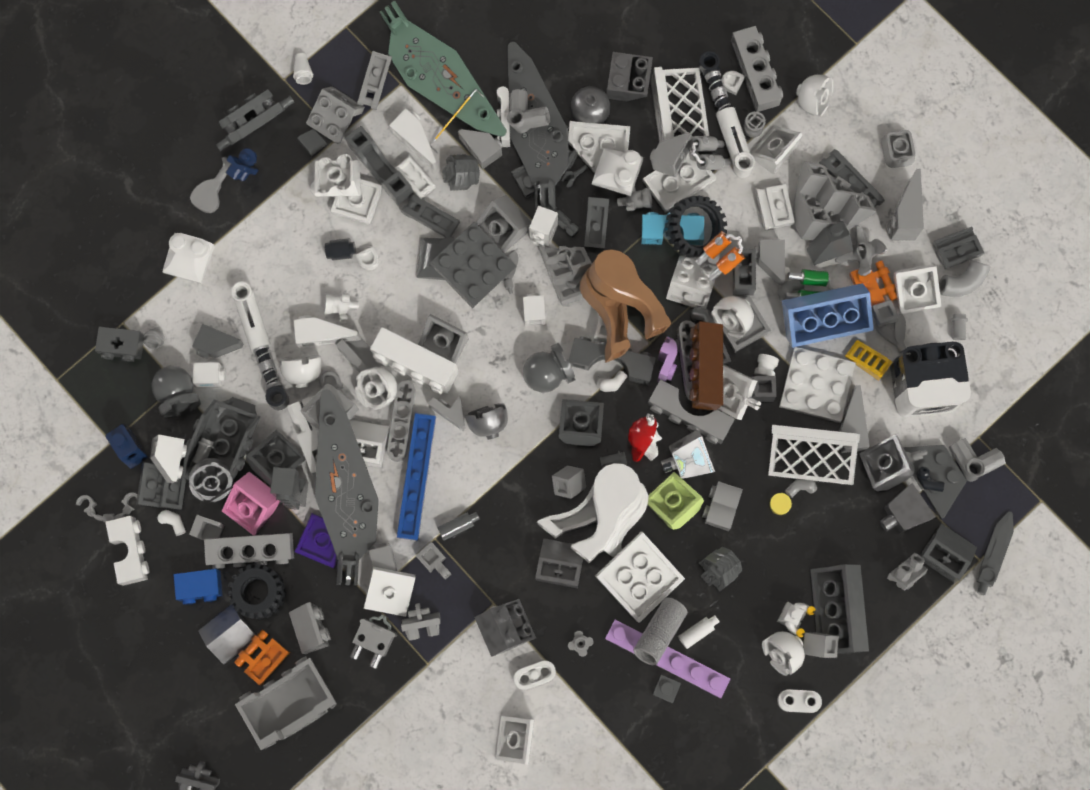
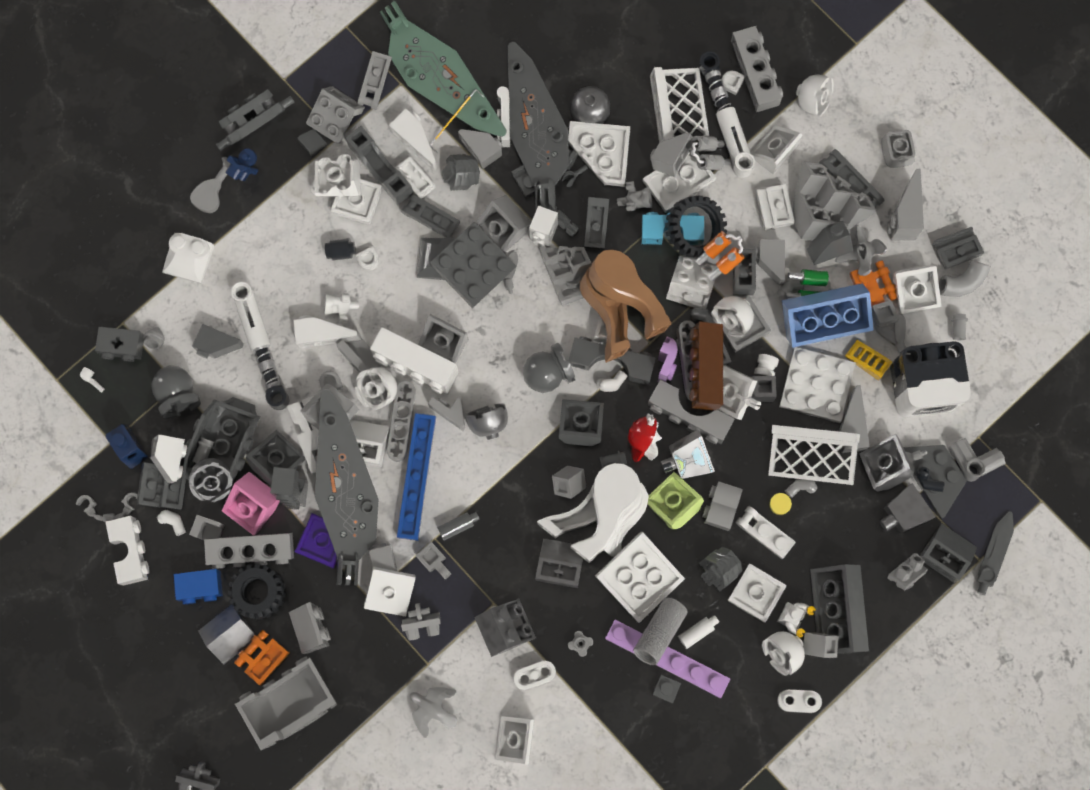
(86, 374): none -> white hand
(208, 374): white brick -> none
(300, 369): white cylinder -> none
(302, 70): white cone -> none
(374, 636): light grey piece -> none
(430, 707): none -> light grey animal
(519, 110): light grey piece -> none
(534, 309): white brick -> none
(618, 170): white slope -> none
(629, 76): flat silver slope -> none
(754, 129): light grey wheel -> none
(757, 593): none -> white plate
(766, 533): none -> white plate

